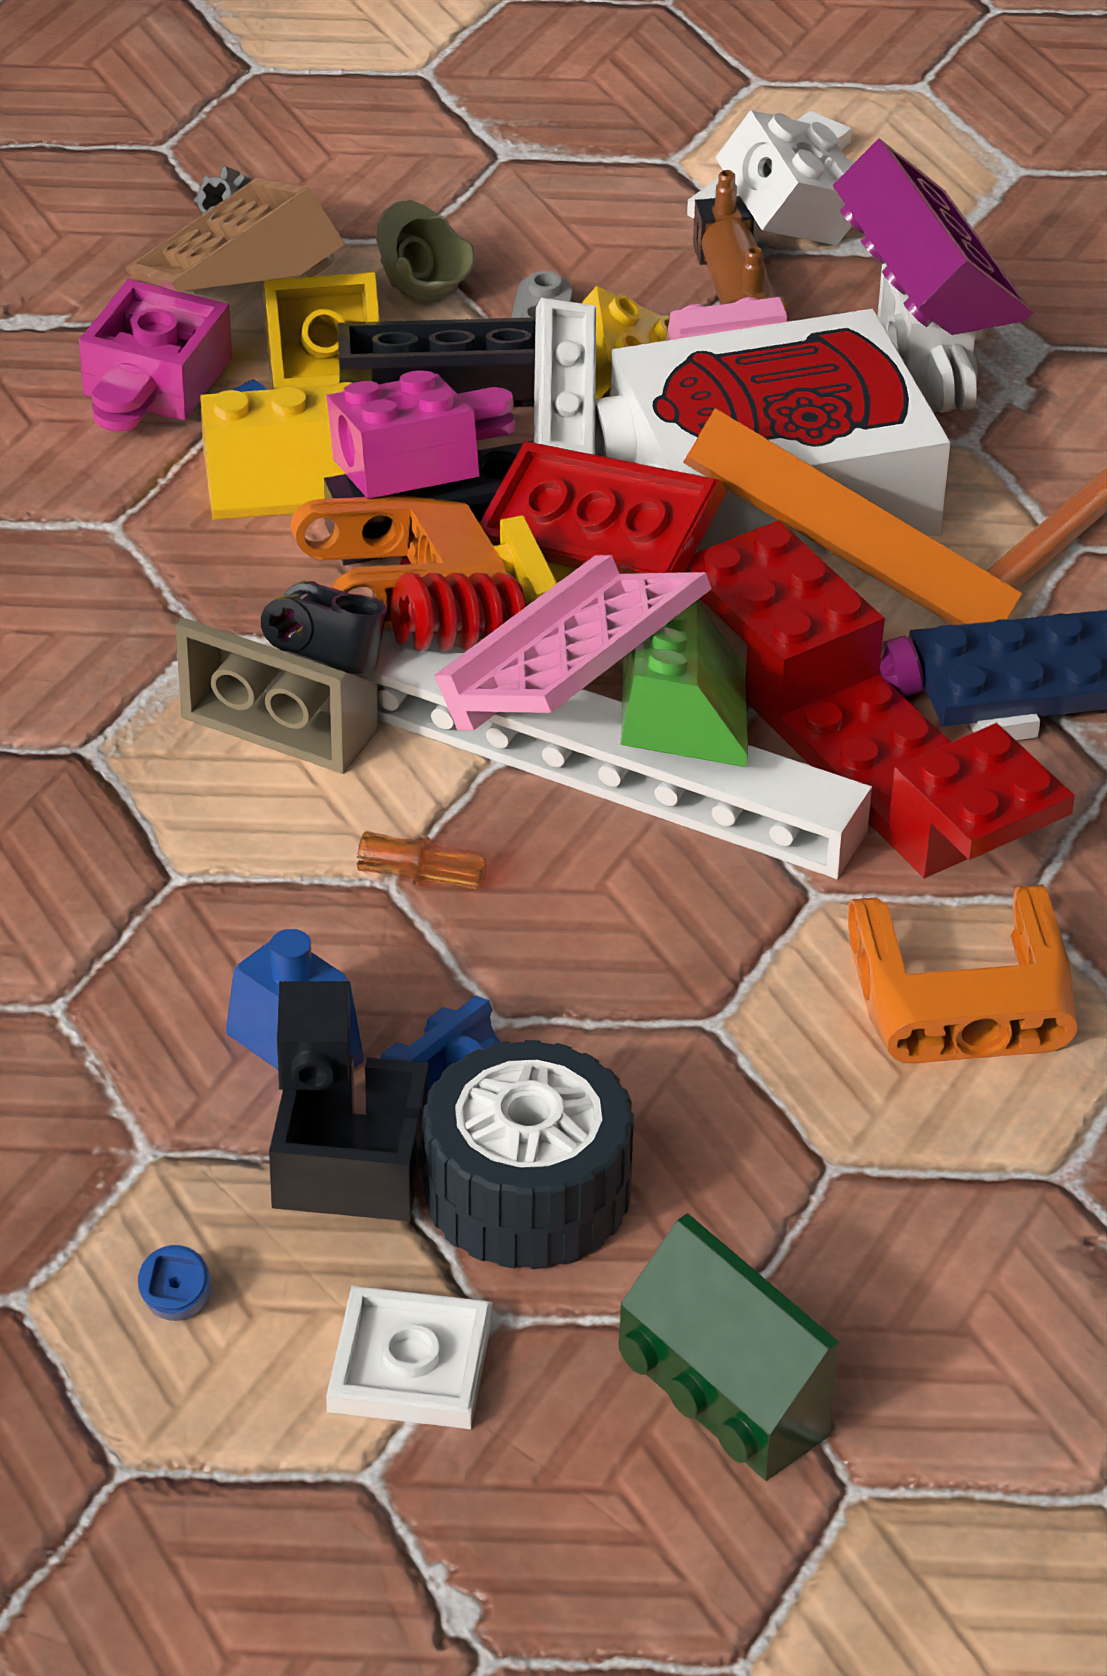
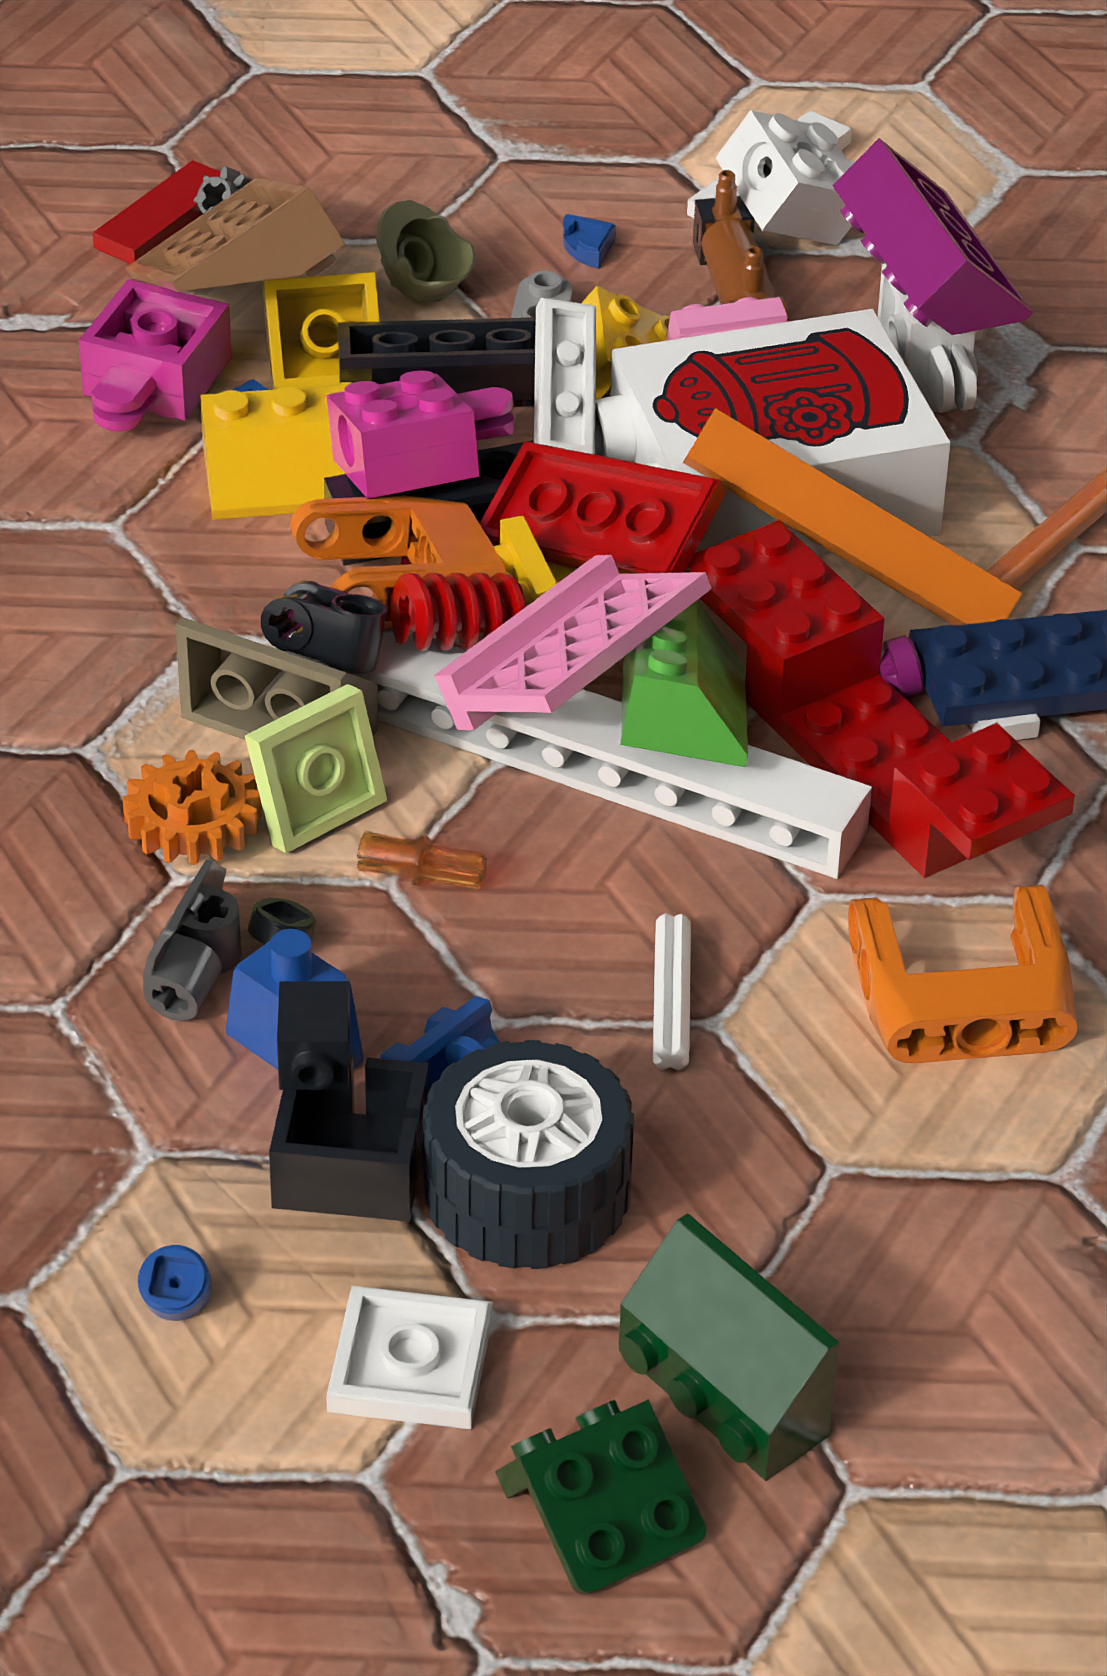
(154, 215): none -> red tile
(192, 807): none -> orange gear
(193, 947): none -> dark grey panel
(276, 915): none -> black tile
(316, 768): none -> yellowish green plate
(588, 239): none -> blue tile
(607, 1494): none -> dark green bracket
(672, 992): none -> white axle

